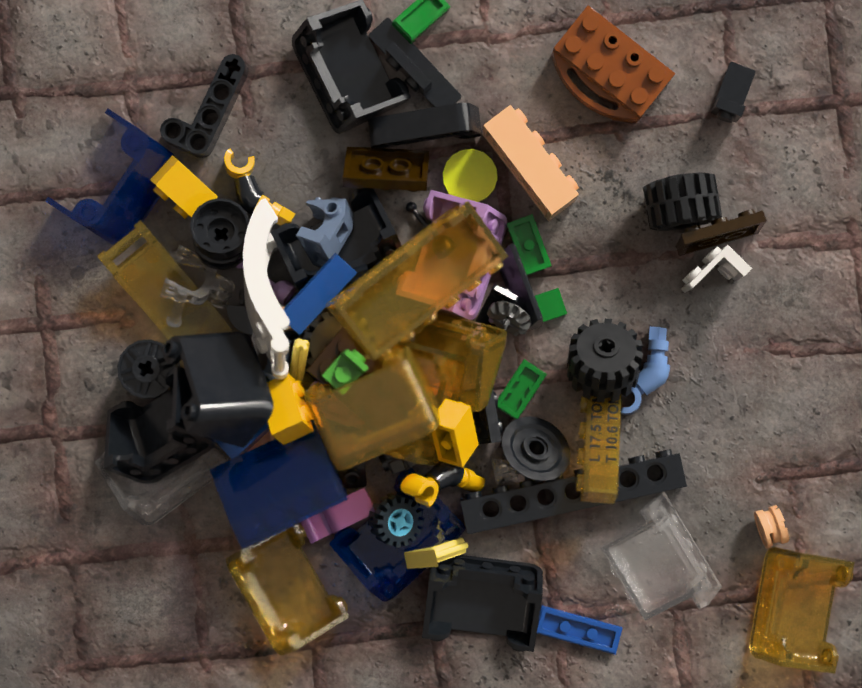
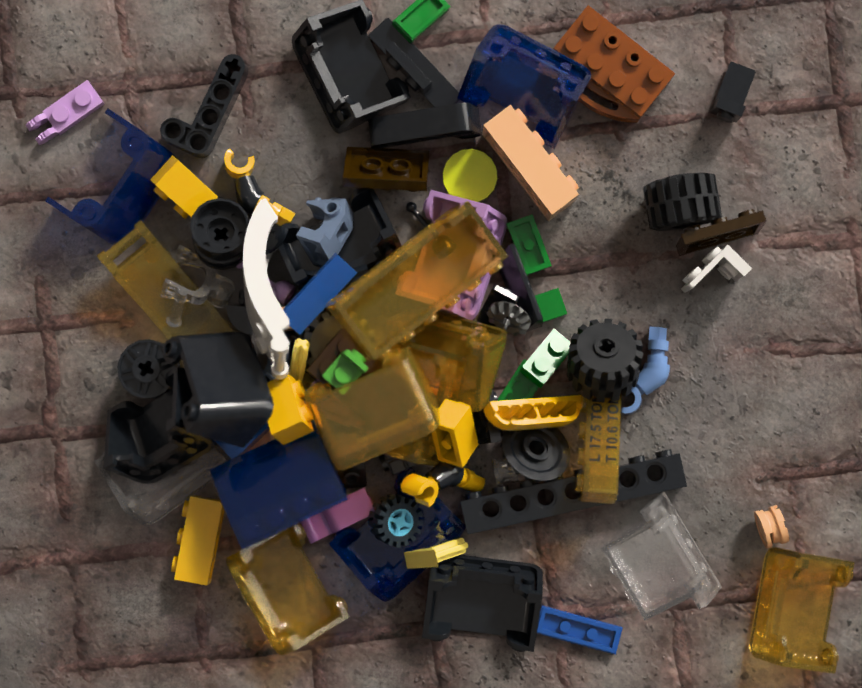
(67, 112): none -> lavender hinge
(198, 540): none -> yellow brick
(275, 238): none -> black tile
(527, 77): none -> clear blue windscreen
(533, 412): none -> yellow brick
(546, 358): none -> plate

